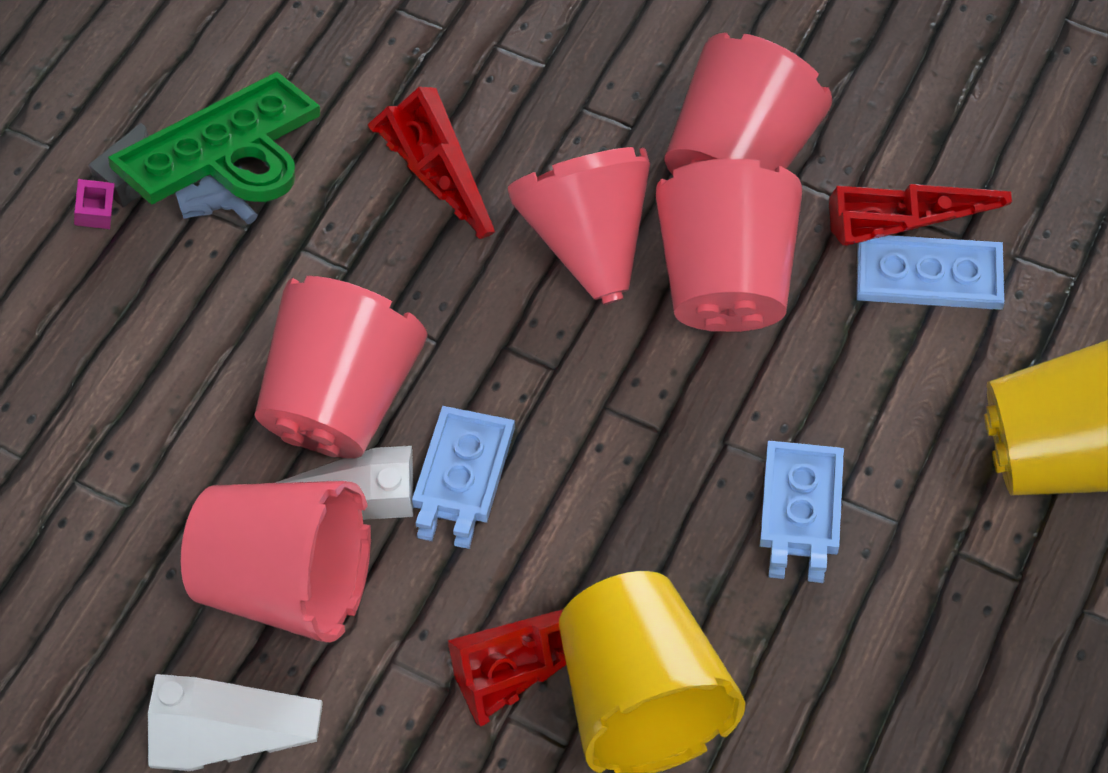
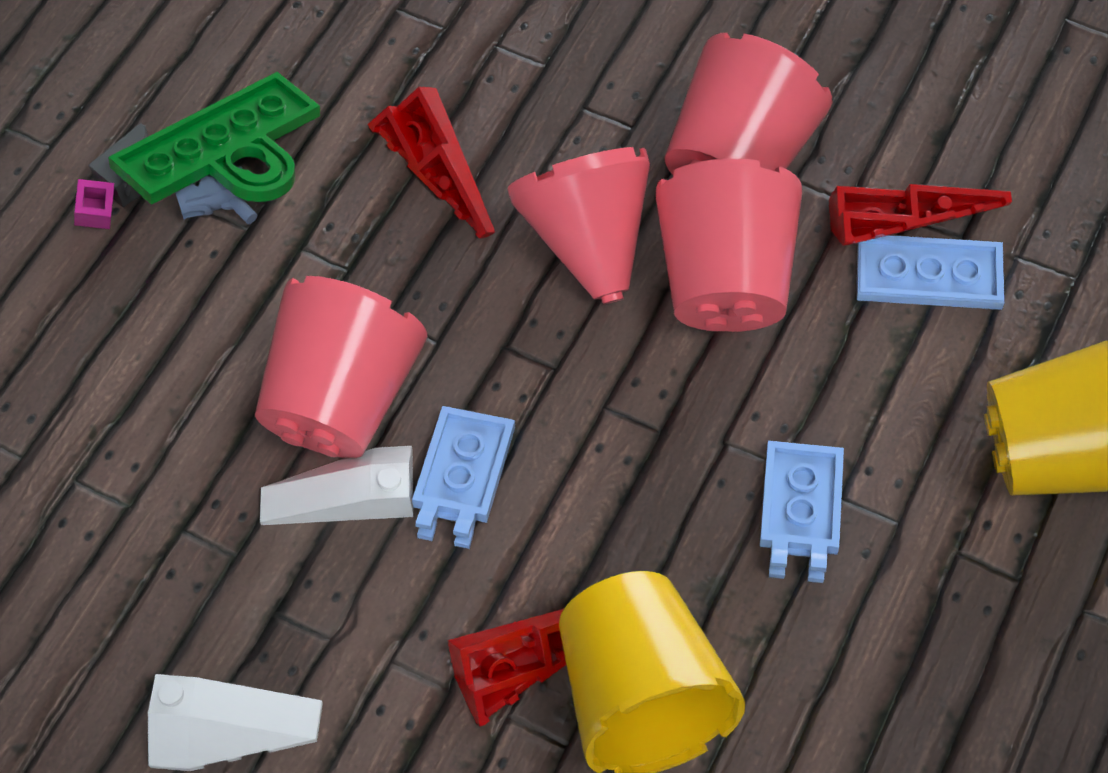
(279, 554): coral cone -> none

